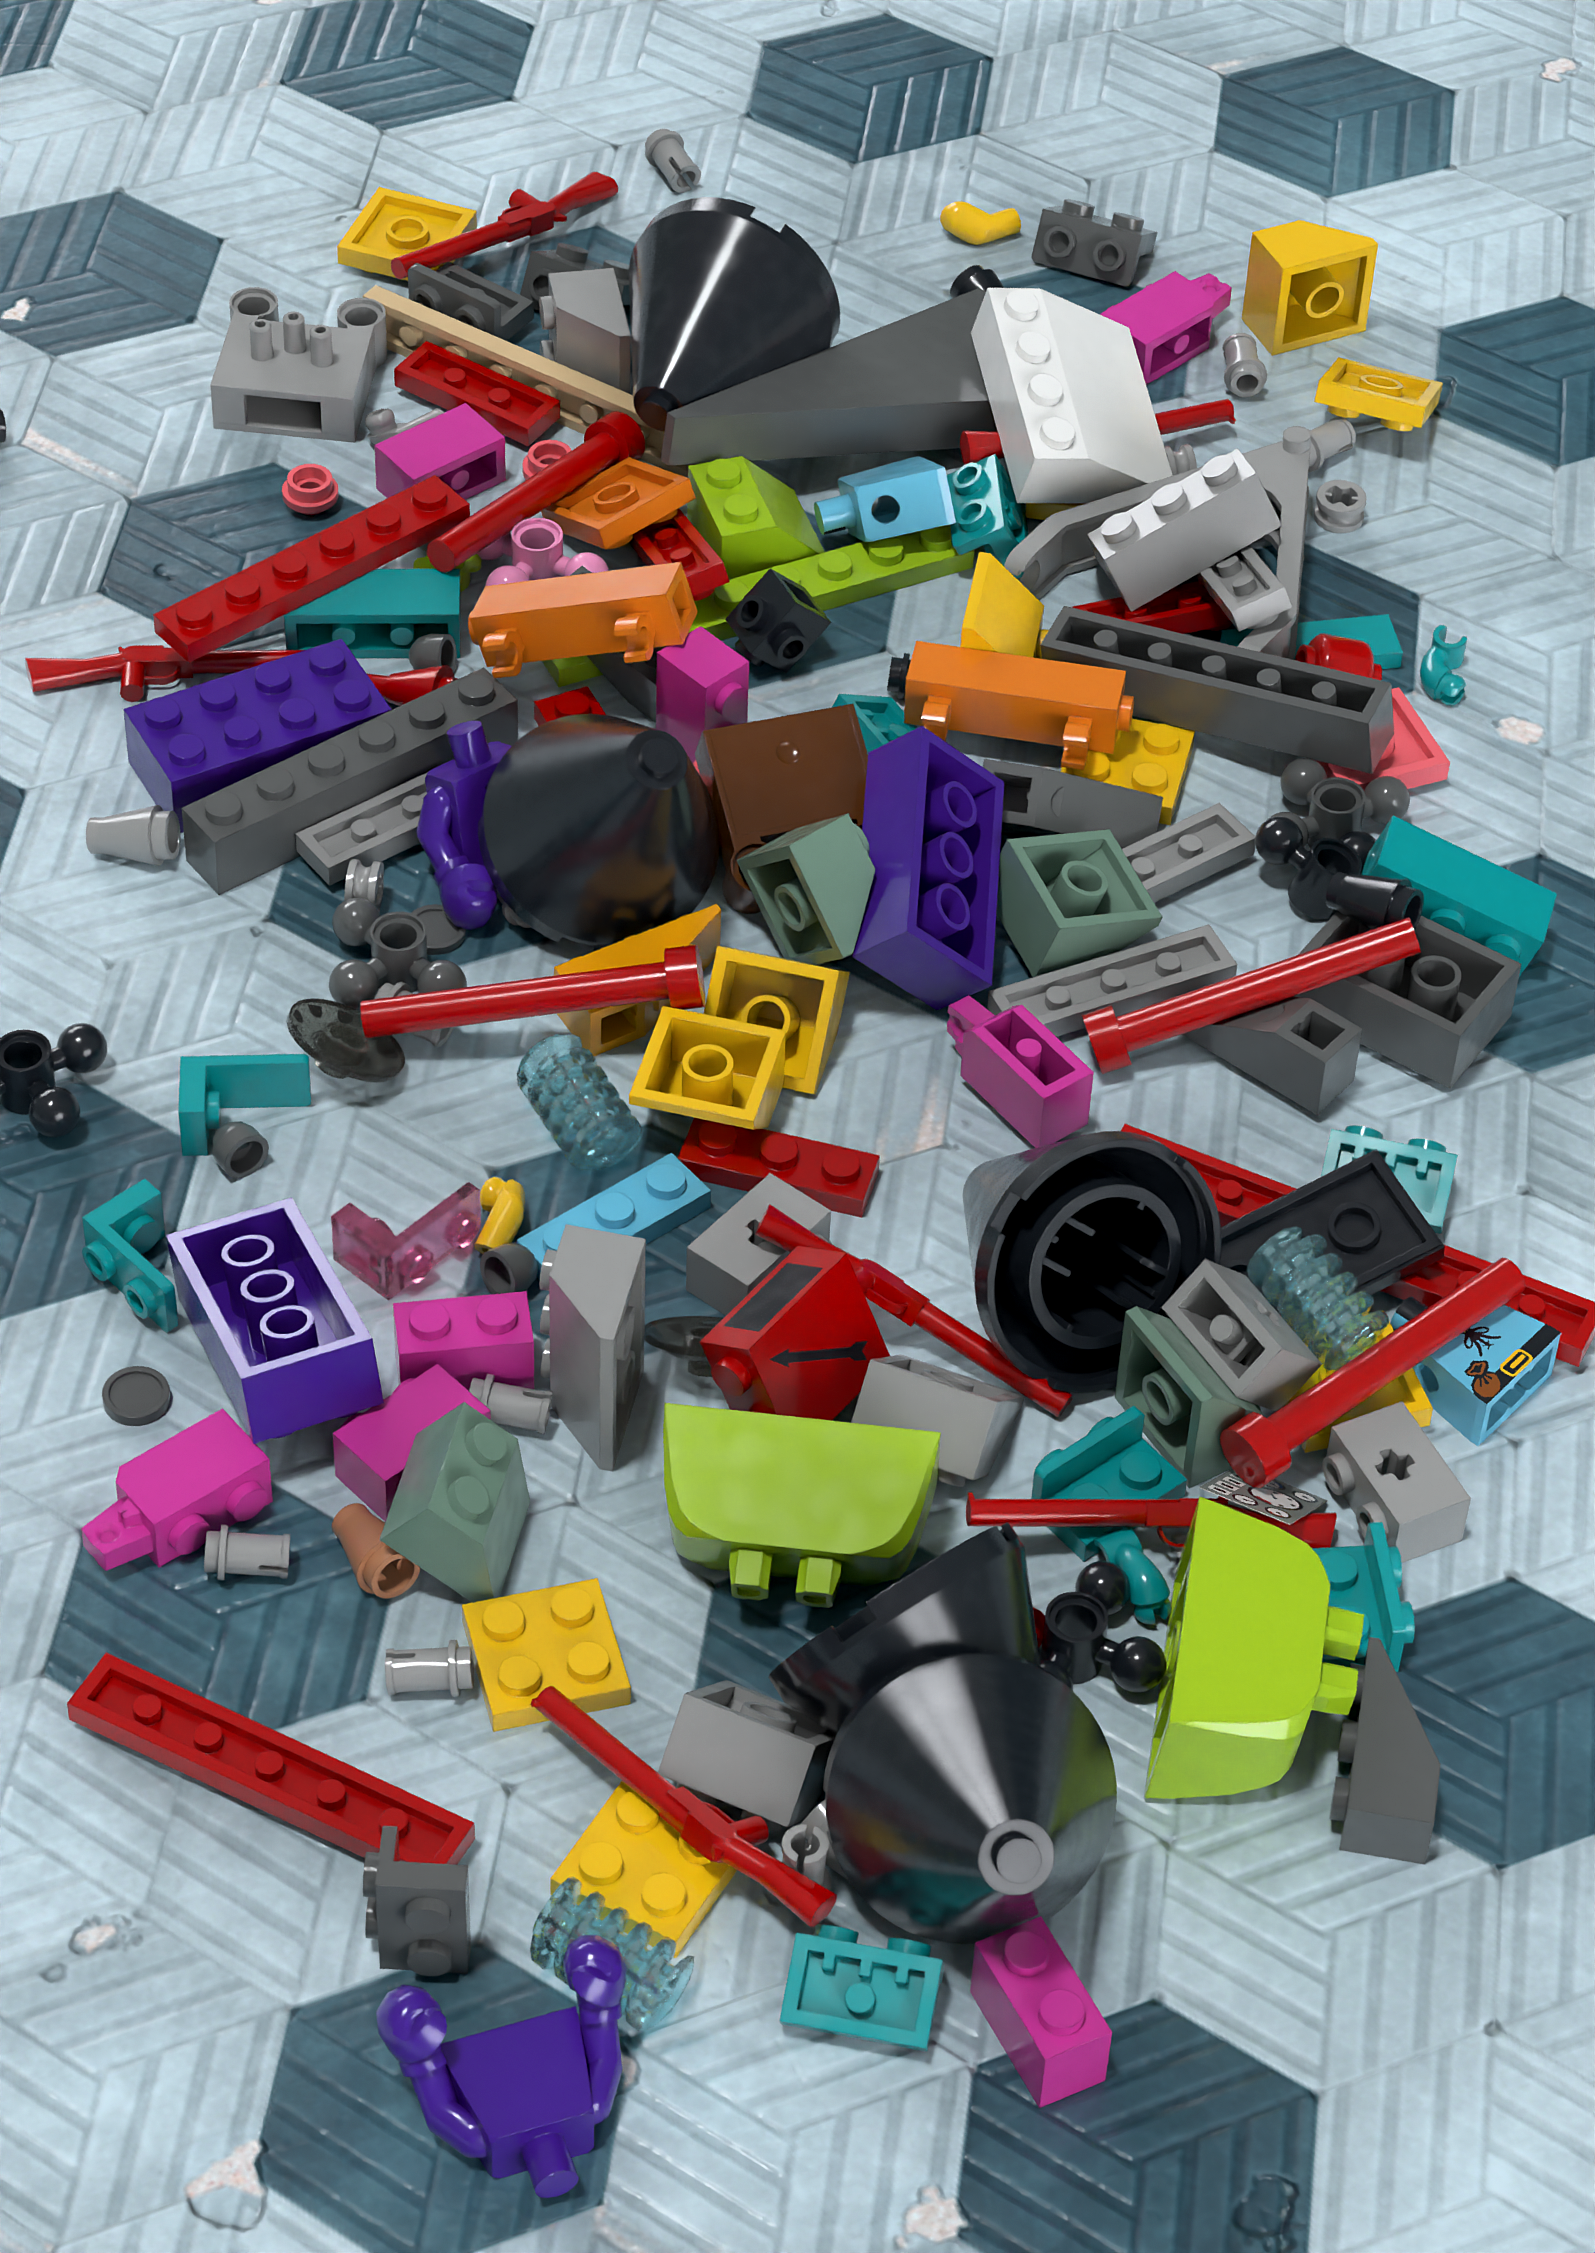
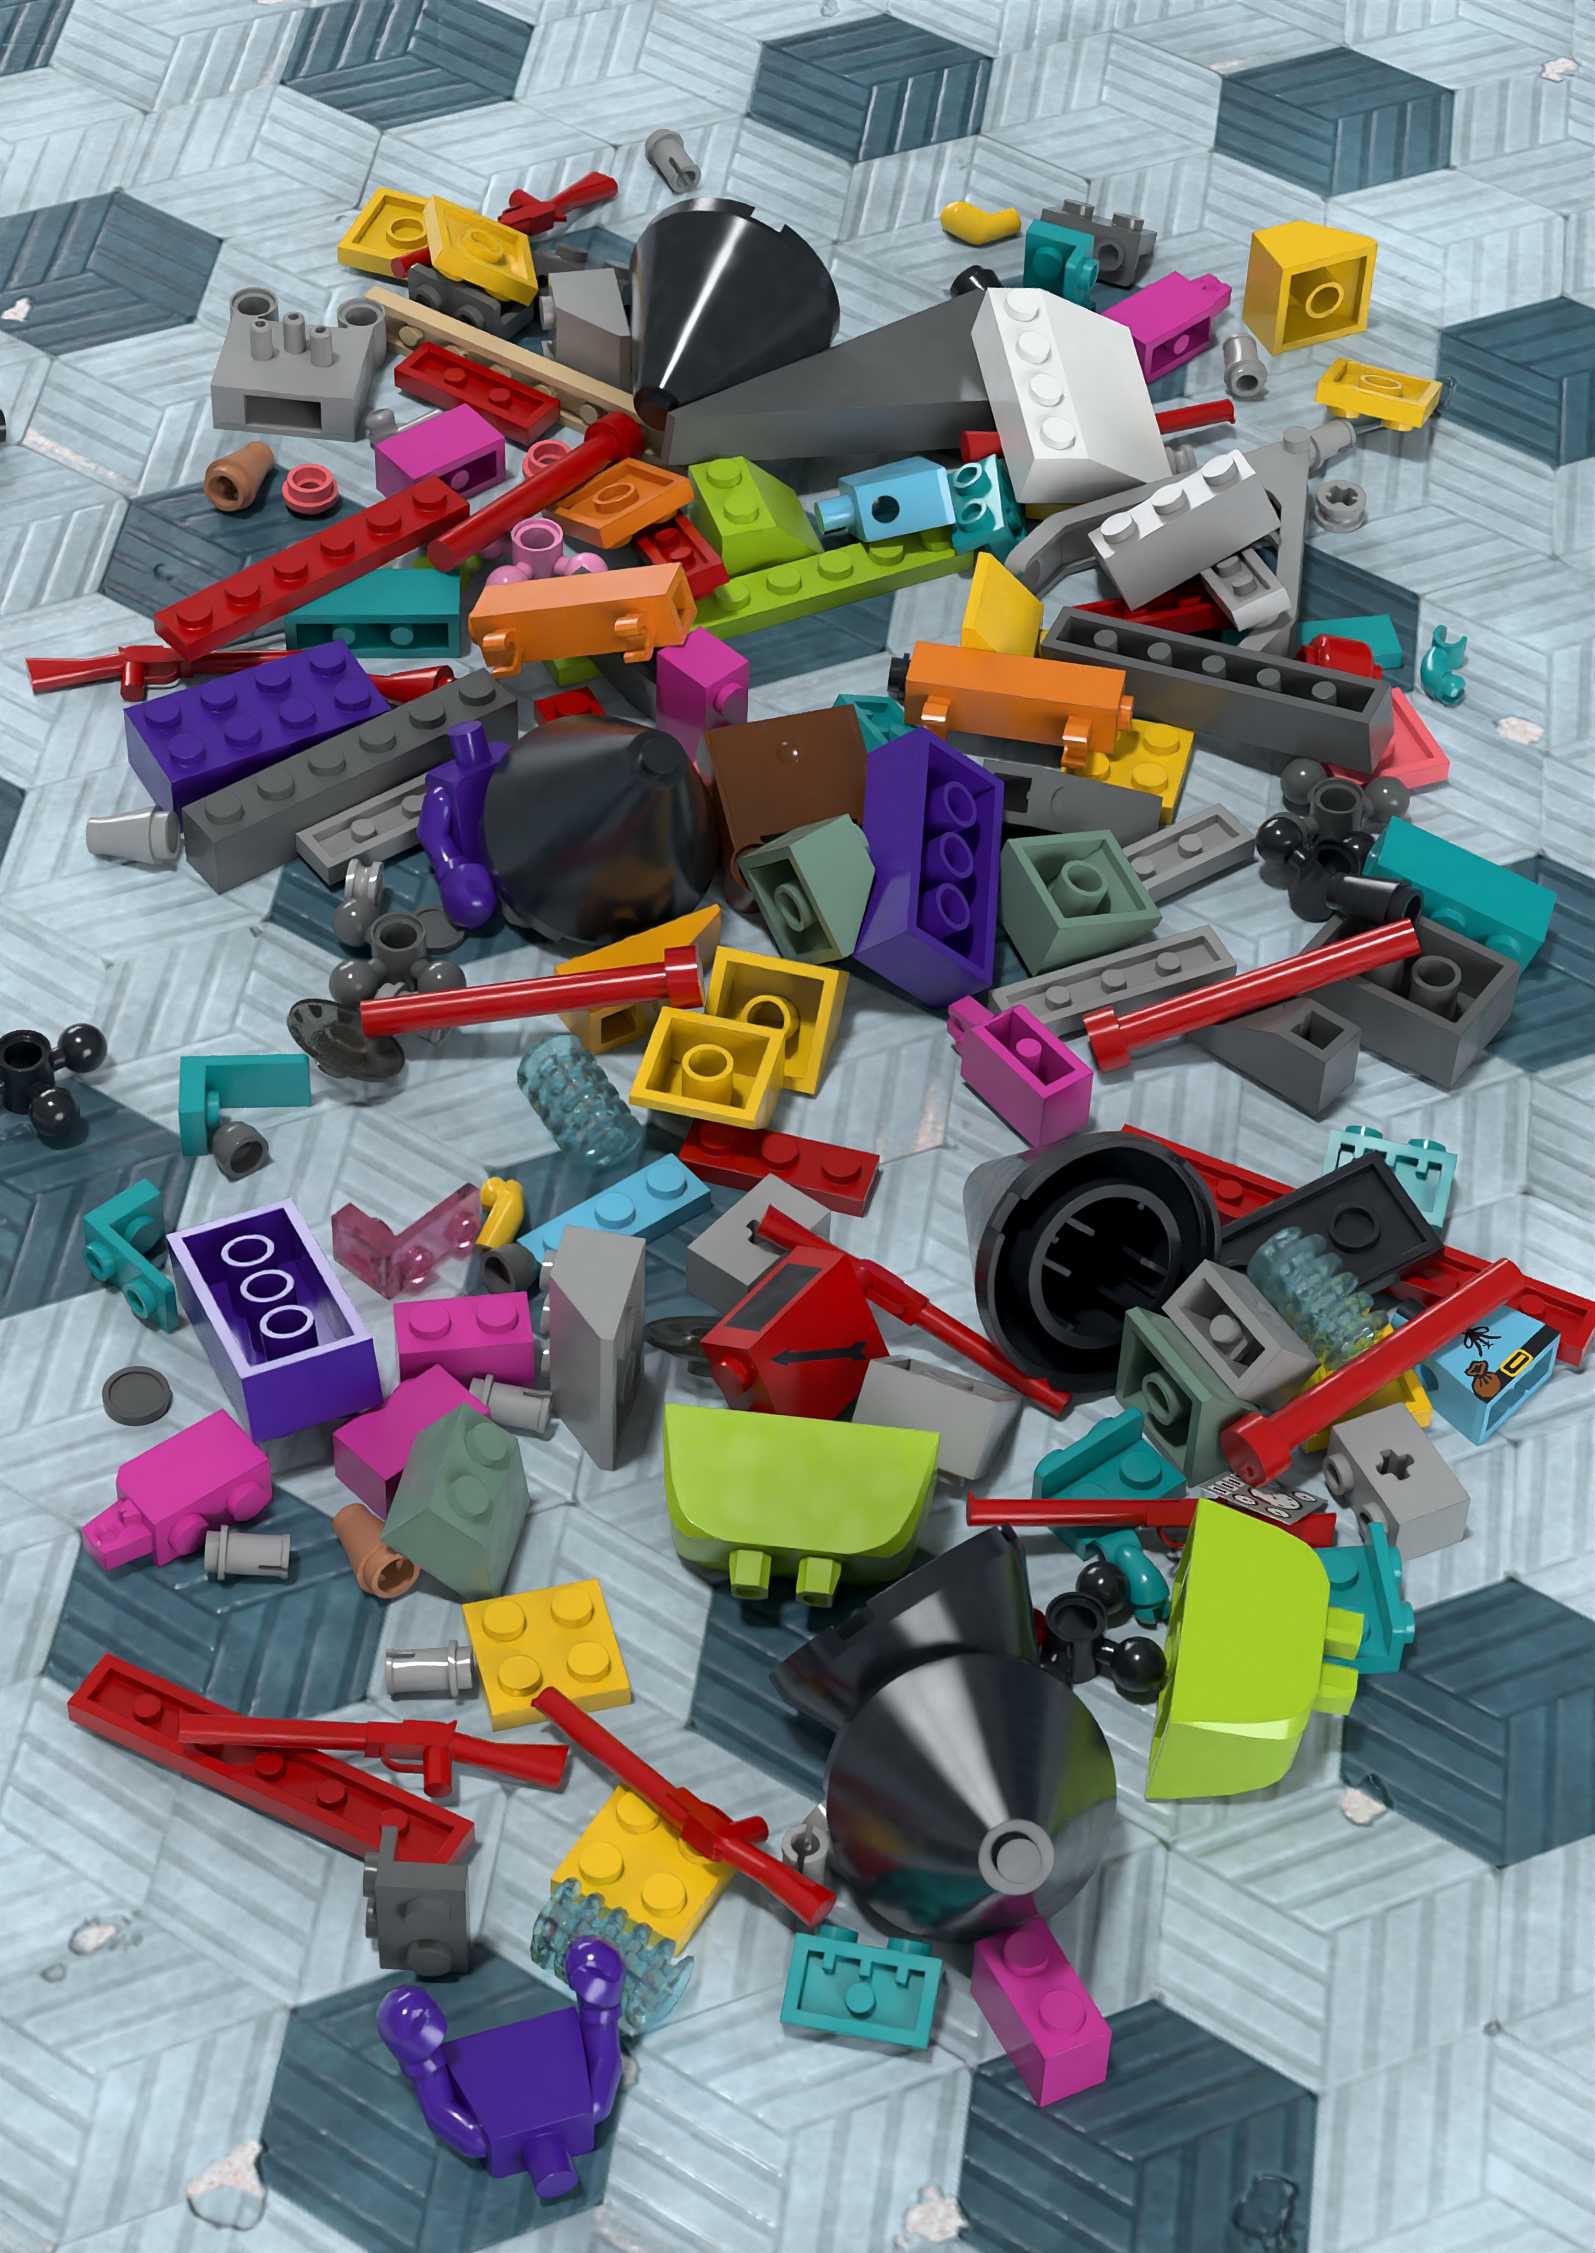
(236, 478): none -> nougat cone
(411, 1740): none -> red piece
(433, 651): dark grey hinge -> none
(480, 251): none -> yellow plate
(748, 1753): light grey slope -> none
(776, 622): black brick -> none
(1060, 262): none -> teal bracket
(1392, 1769): dark grey slope -> none

